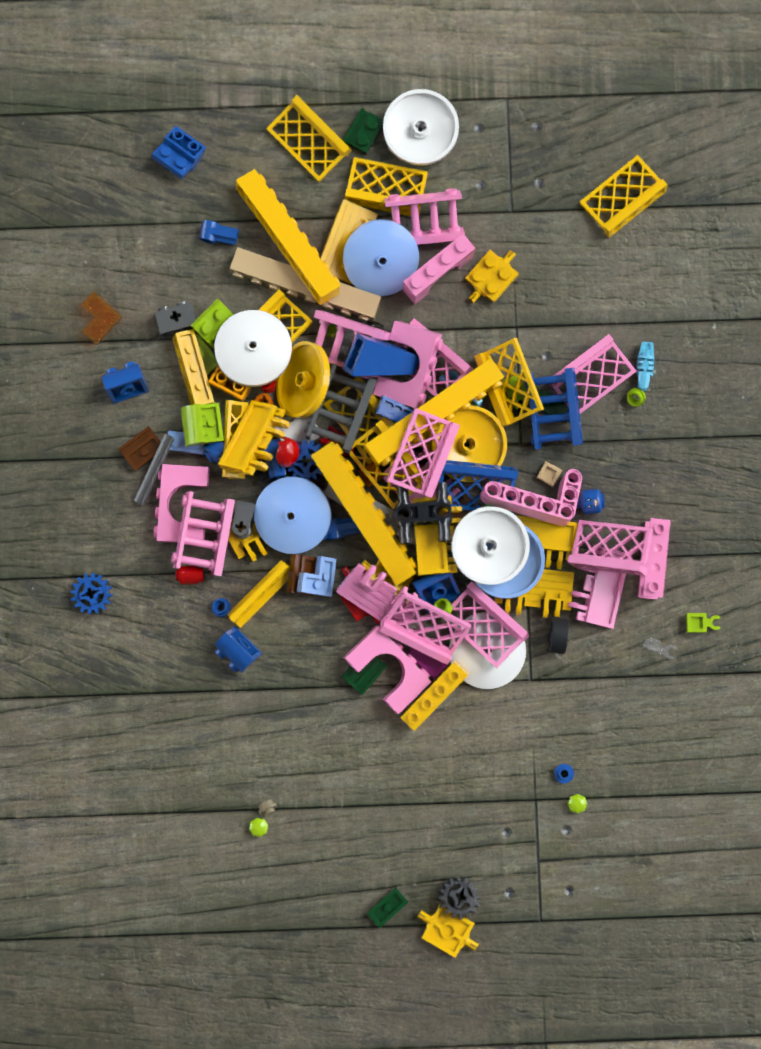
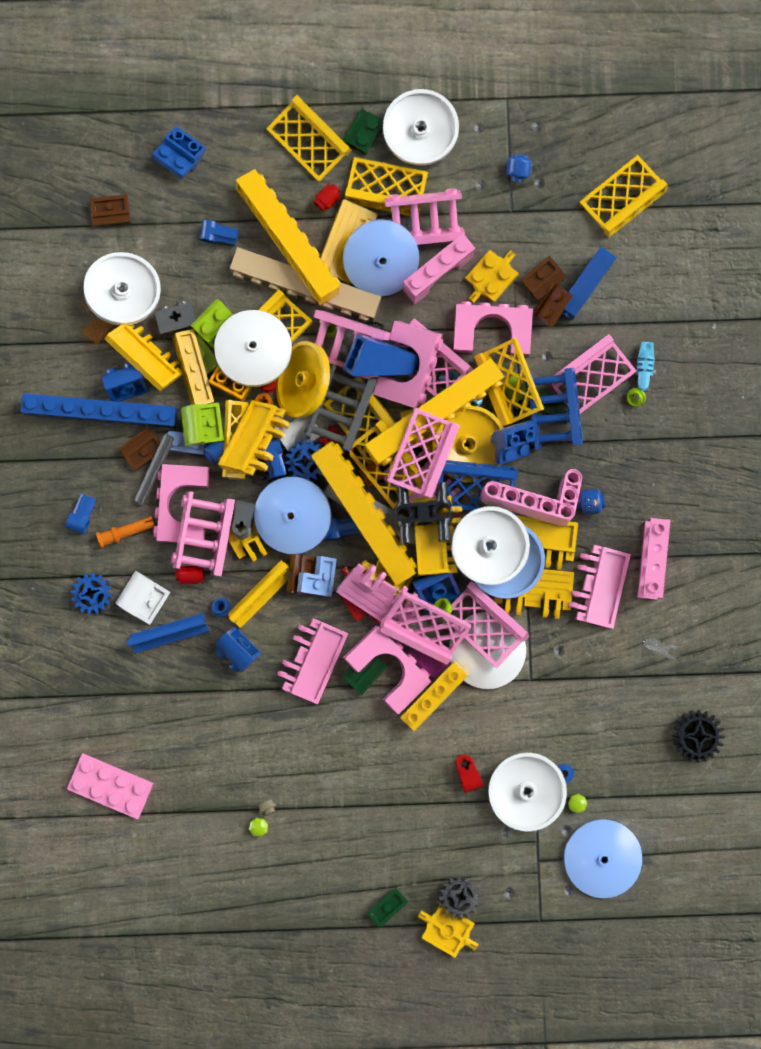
(79, 518): none -> blue piece
(99, 410): none -> blue brick
(110, 210): none -> reddish brown plate
(110, 786): none -> bright pink plate
(116, 534): none -> orange pin
(119, 274): none -> white dish
(142, 597): none -> white brick
(144, 355): none -> yellow hinge
(168, 633): none -> blue fence
(287, 452): red hair -> none
(316, 661): none -> bright pink hinge
(327, 197): none -> red brick
(392, 409): plate -> none
(468, 316): none -> bright pink arch
(469, 776): none -> red piece
(513, 441): none -> blue brick
(518, 167): none -> blue head
(538, 807): none -> white dish
(542, 277): none -> reddish brown plate
(549, 474): tan tile -> none
(553, 304): none -> reddish brown plate
(558, 635): black tyre -> none
(587, 848): none -> light blue dish
(588, 282): none -> blue slope
(603, 562): bright pink fence -> none
(698, 622): lime plate -> none
(698, 744): none -> black gear

